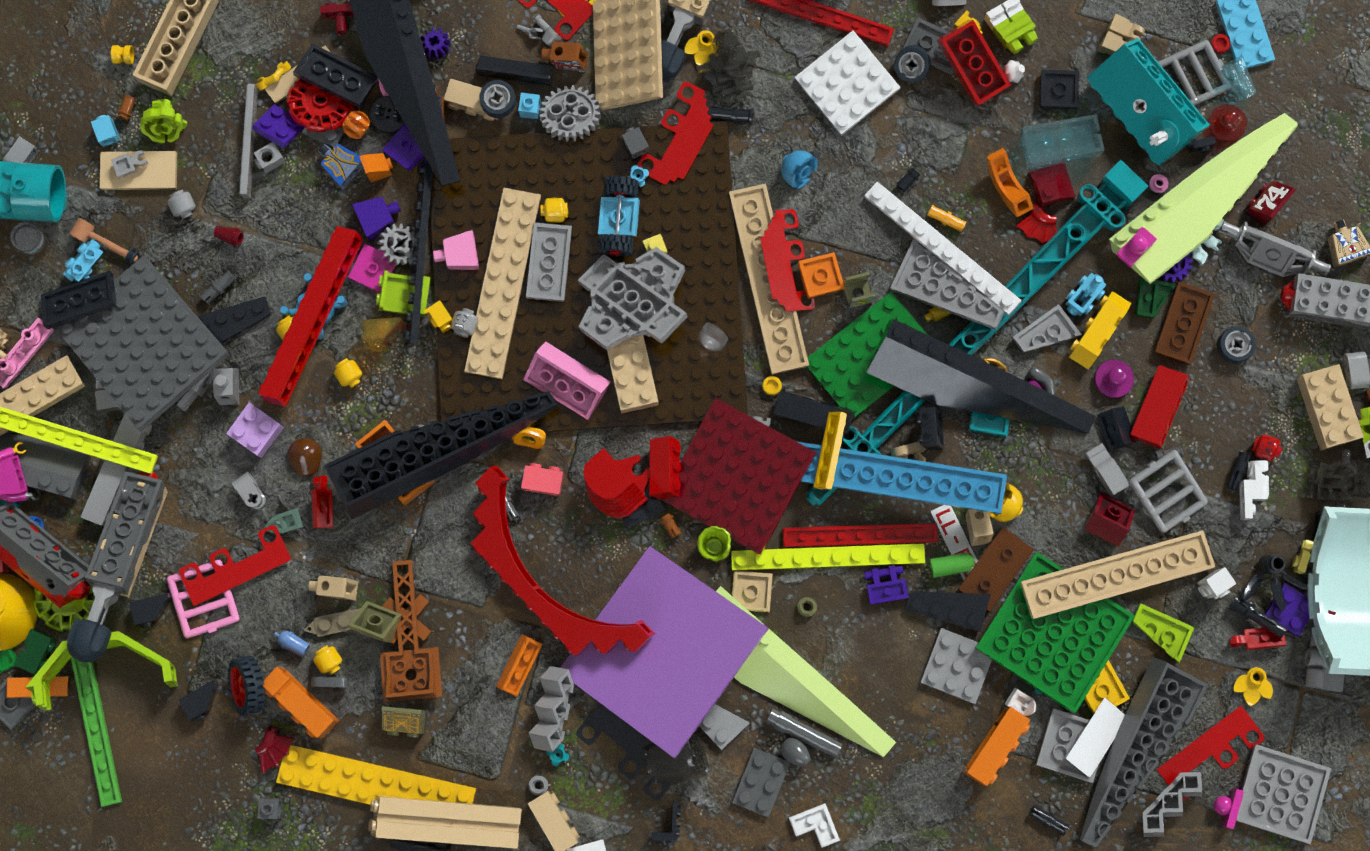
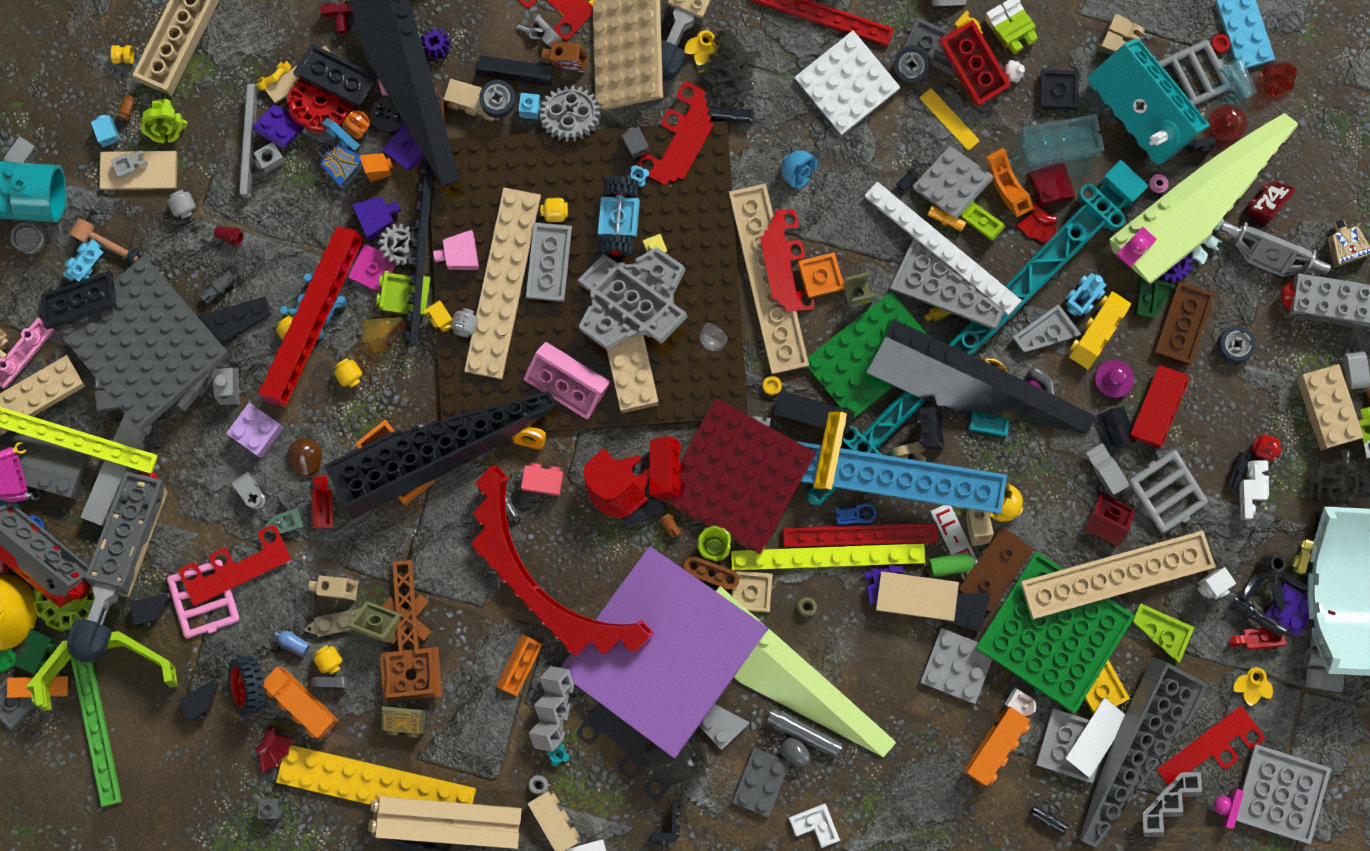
(335, 130): none -> dark azure plate
(705, 567): none -> dark orange plate
(852, 516): none -> blue piece
(917, 596): none -> tan tile
(949, 119): none -> yellow sticker
(953, 182): none -> light grey plate
(982, 221): none -> lime plate
(1278, 78): none -> clear red plate

